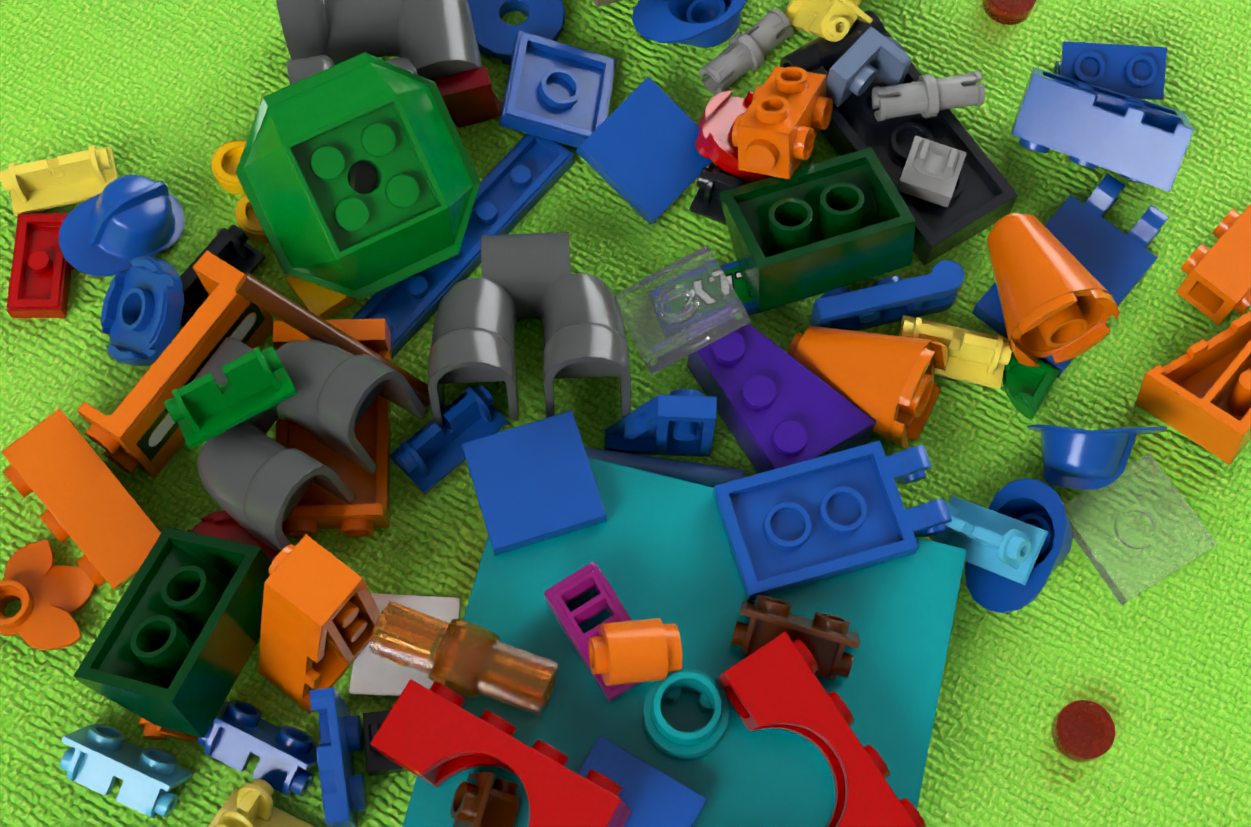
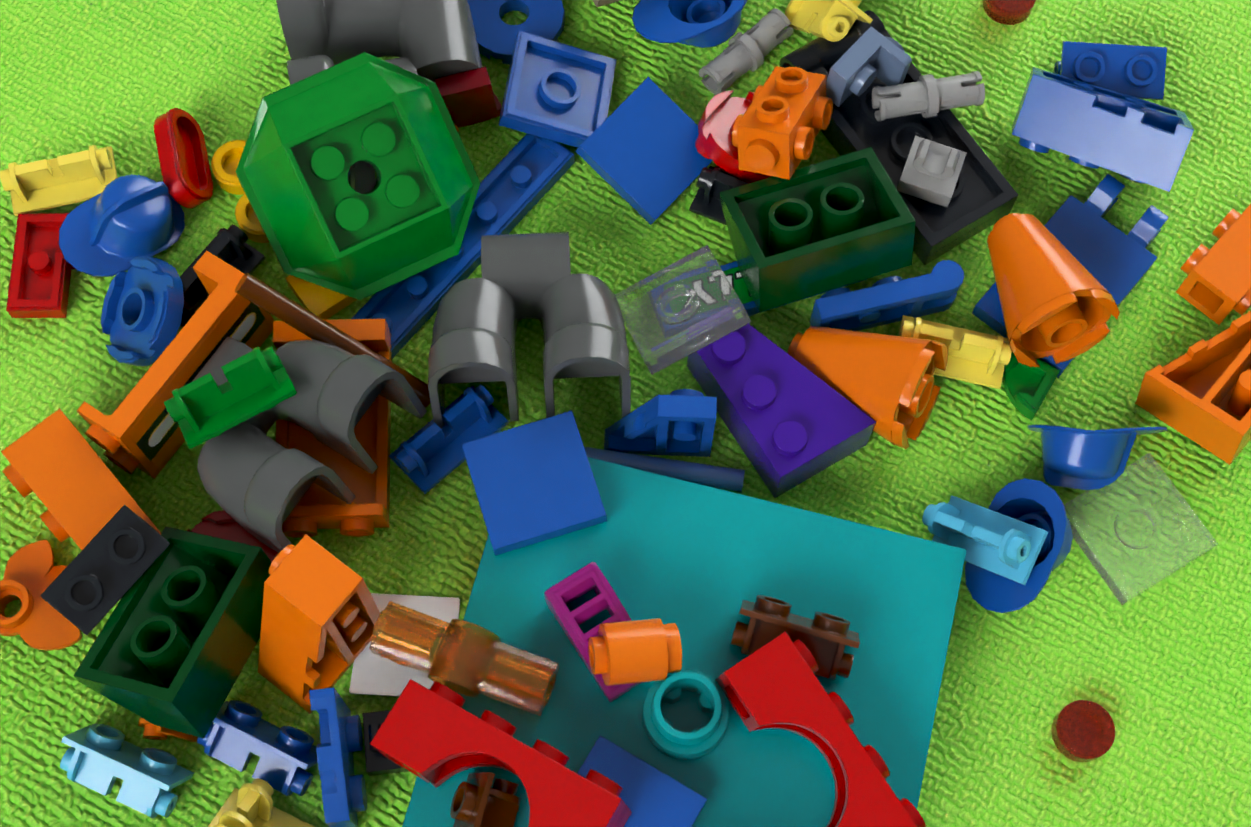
(105, 569): none -> black hinge
(183, 158): none -> red tile
(825, 517): blue tile -> none

